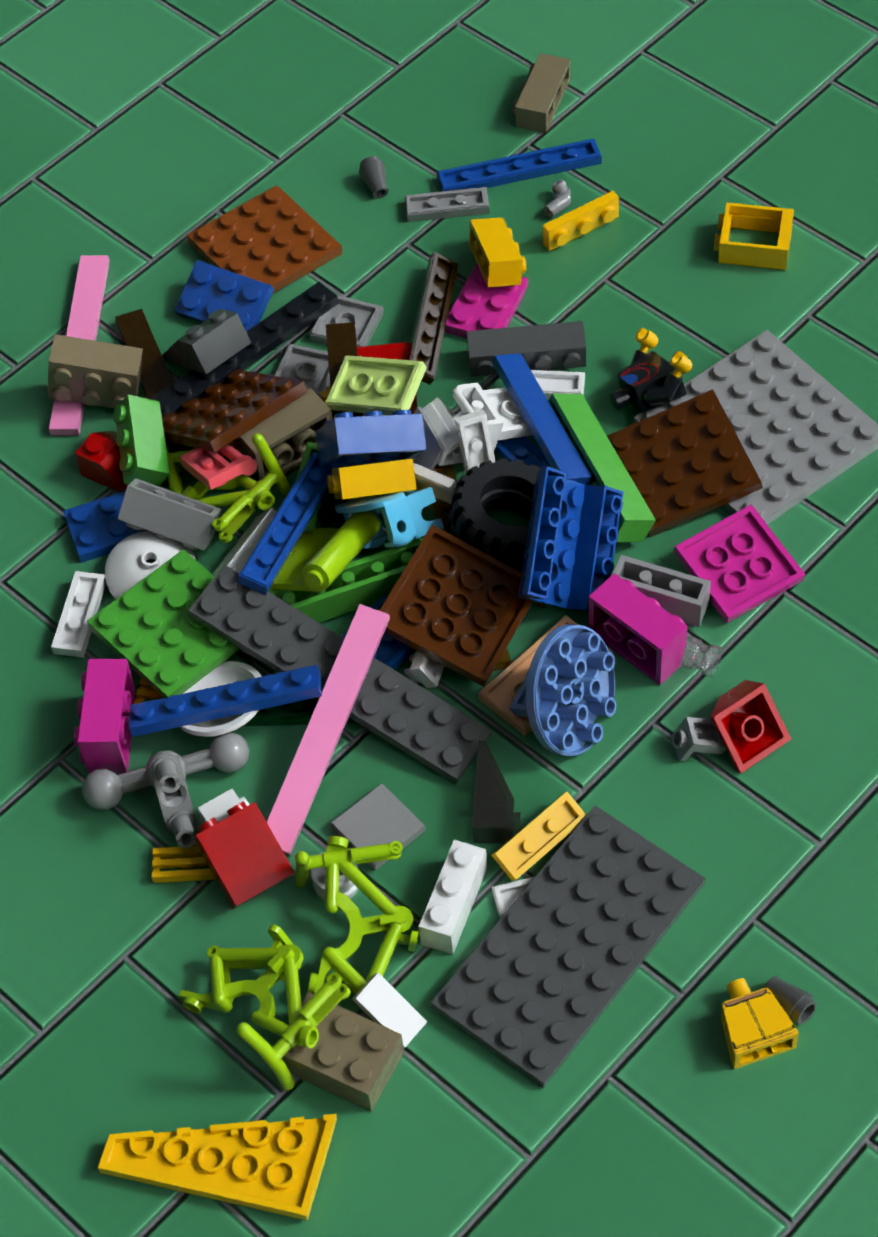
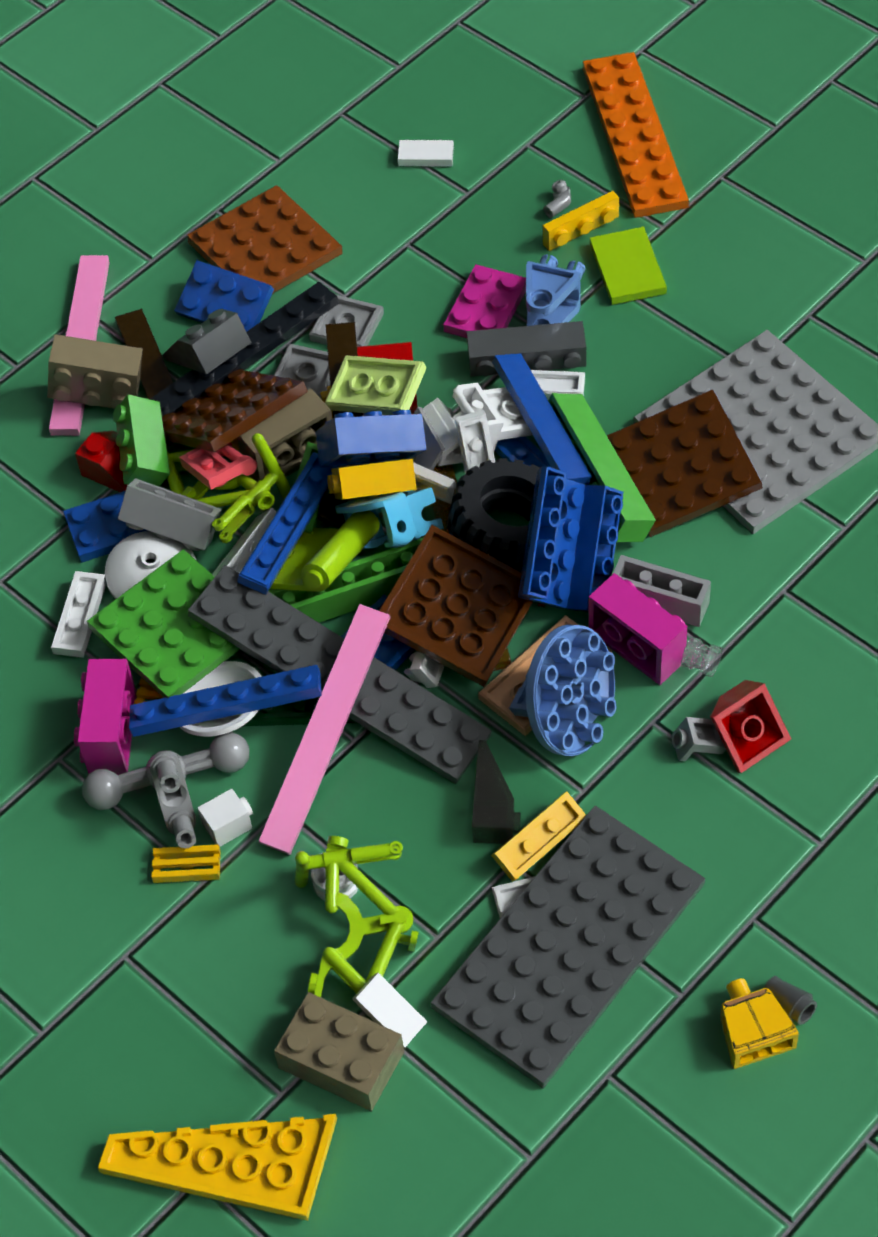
(243, 853): red brick -> none
(282, 964): lime piece -> none
(374, 175): dark grey cone -> none
(378, 820): light grey tile -> none
(425, 153): none -> white tile
(432, 314): dark brown tile -> none
(446, 204): light grey tile -> none
(453, 897): white brick -> none
(496, 252): yellow brick -> none
(521, 166): blue tile -> none
(542, 93): dark tan brick -> none
(552, 291): none -> medium blue piece
(628, 265): none -> lime tile
(635, 135): none -> orange plate
(649, 377): black torso -> none
(741, 562): dark pink plate -> none
(760, 219): yellow window -> none

